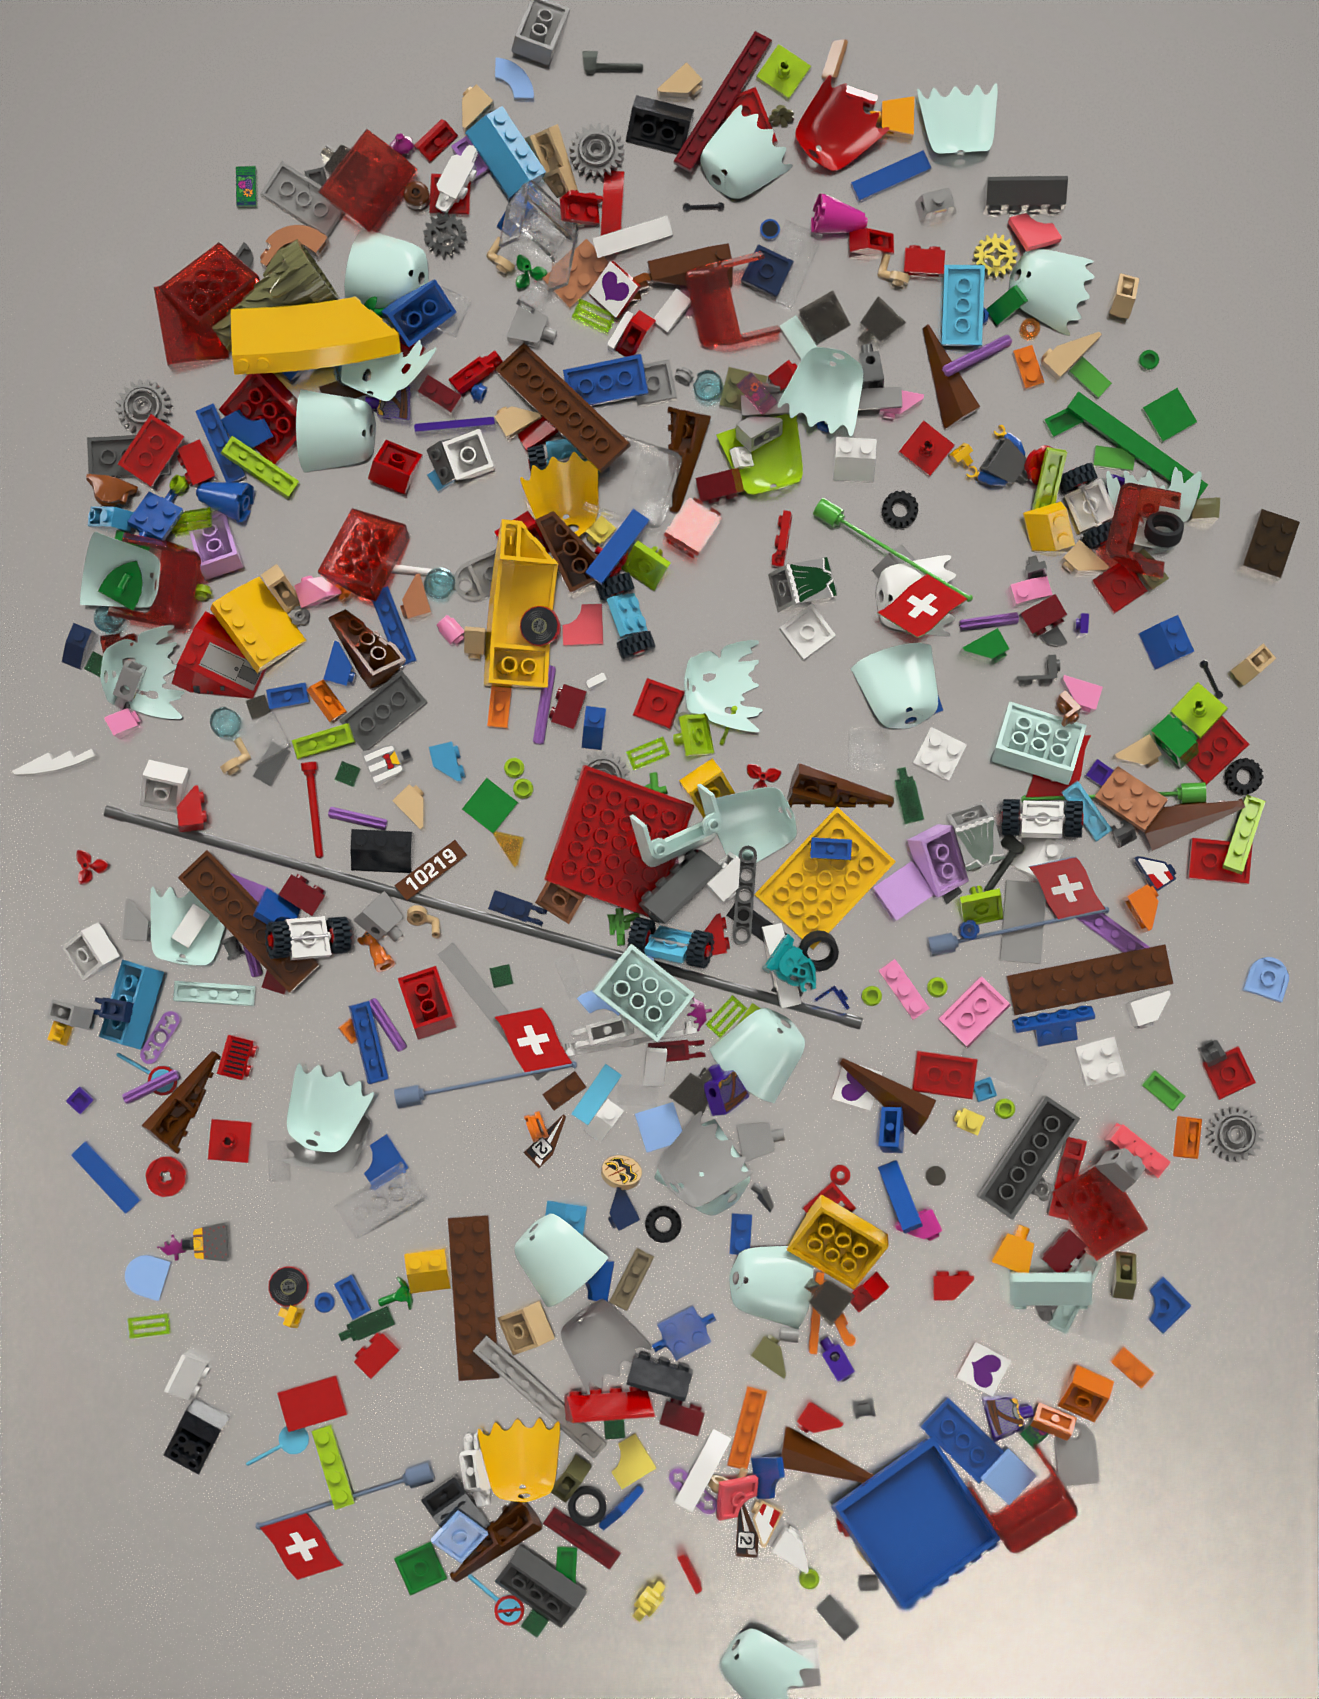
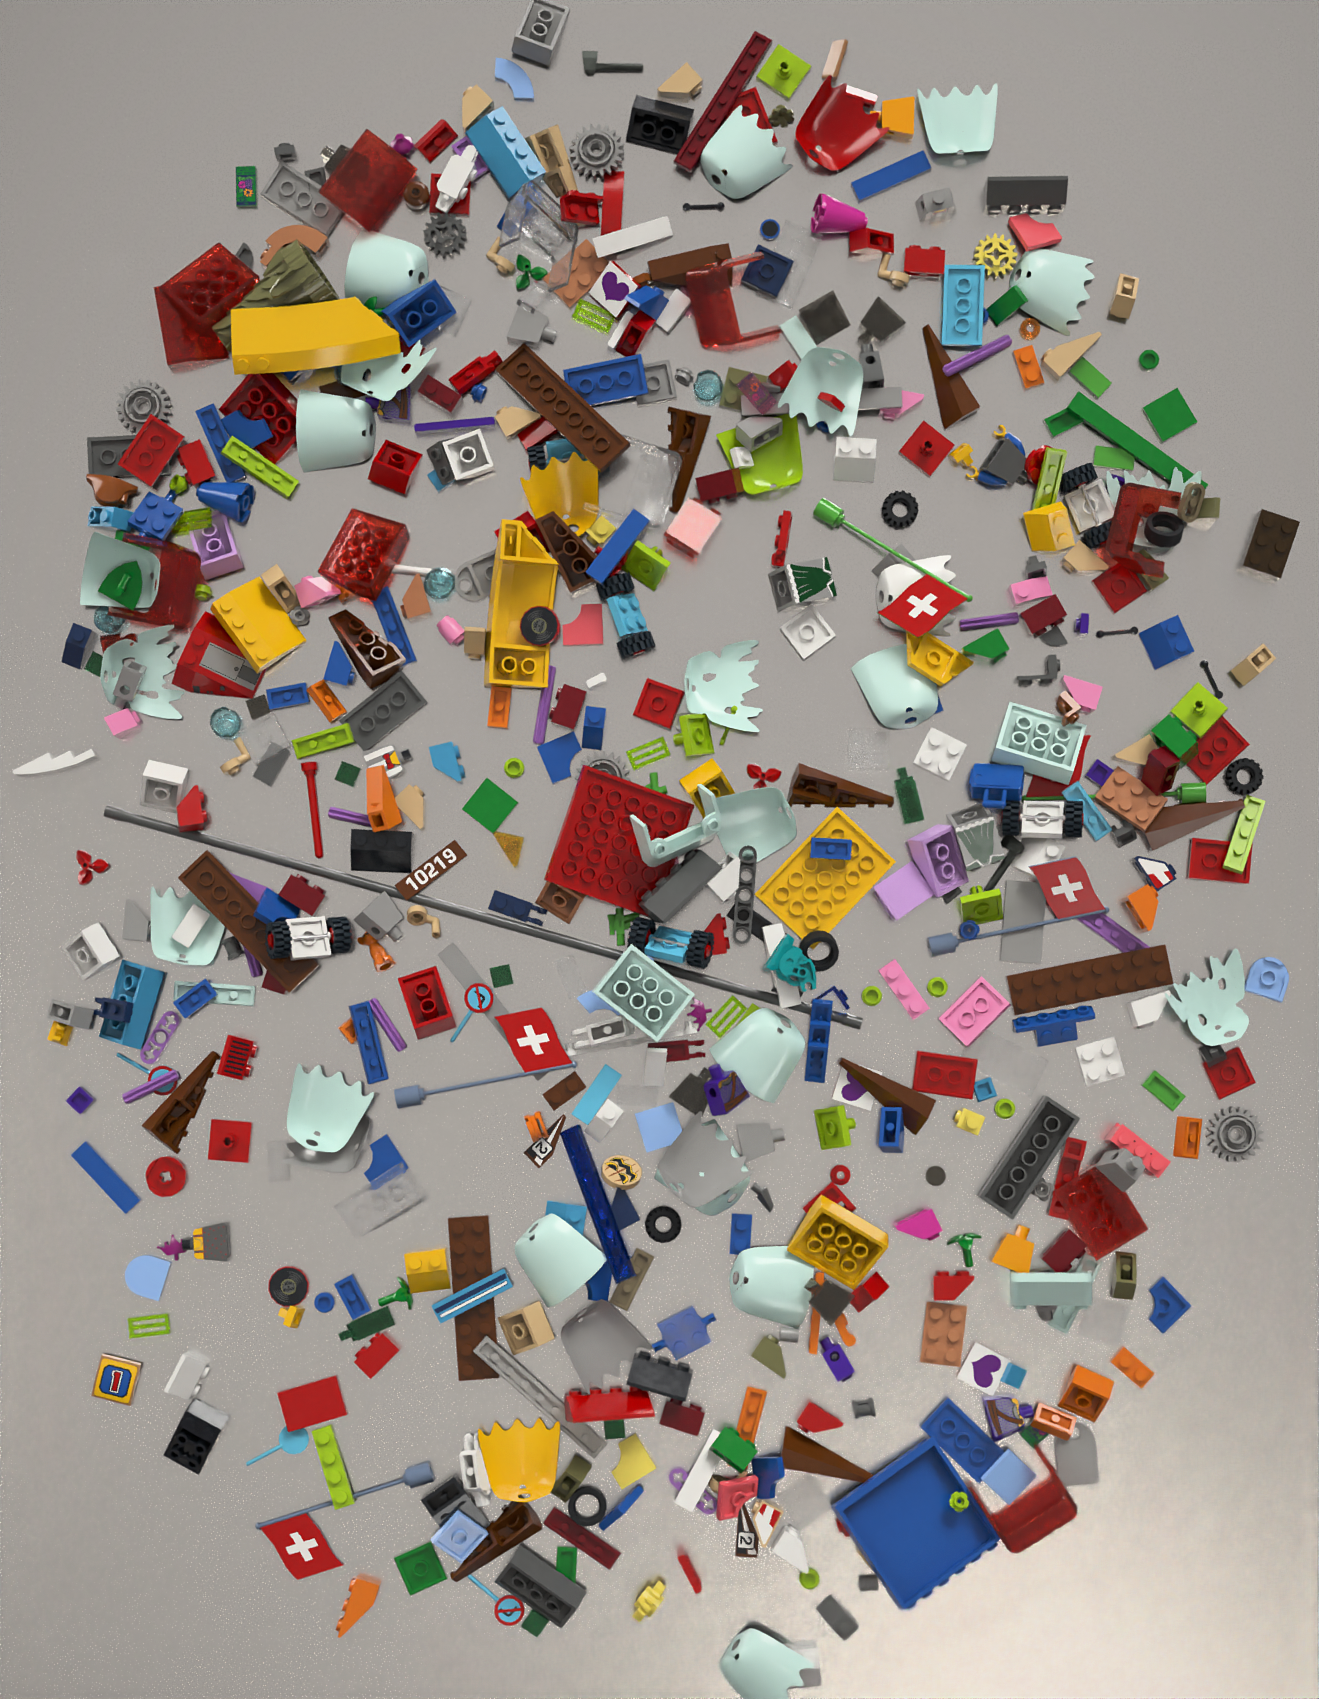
(116, 1379): none -> slope
(195, 998): none -> blue plate
(285, 151): none -> dark grey plate
(361, 1600): none -> orange slope
(380, 800): none -> orange slope
(472, 1296): none -> tile
(478, 999): none -> piece
(523, 788): lime plate -> none
(558, 756): none -> blue tile
(598, 1204): none -> clear blue plate
(648, 300): none -> blue slope
(733, 1449): none -> green brick
(818, 1040): none -> blue slope
(831, 400): none -> red tile
(834, 1127): none -> lime tile
(900, 1196): blue tile -> none
(935, 658): none -> yellow wing
(943, 1334): none -> nougat plate
(954, 1501): none -> lime plate
(966, 1243): none -> green plant
(996, 783): none -> blue piece
(1013, 1375): none -> dark azure tile
(1134, 630): none -> black hinge
(1160, 770): none -> dark red brick
(1191, 502): none -> dark tan plate
(1213, 1003): none -> light aqua piece

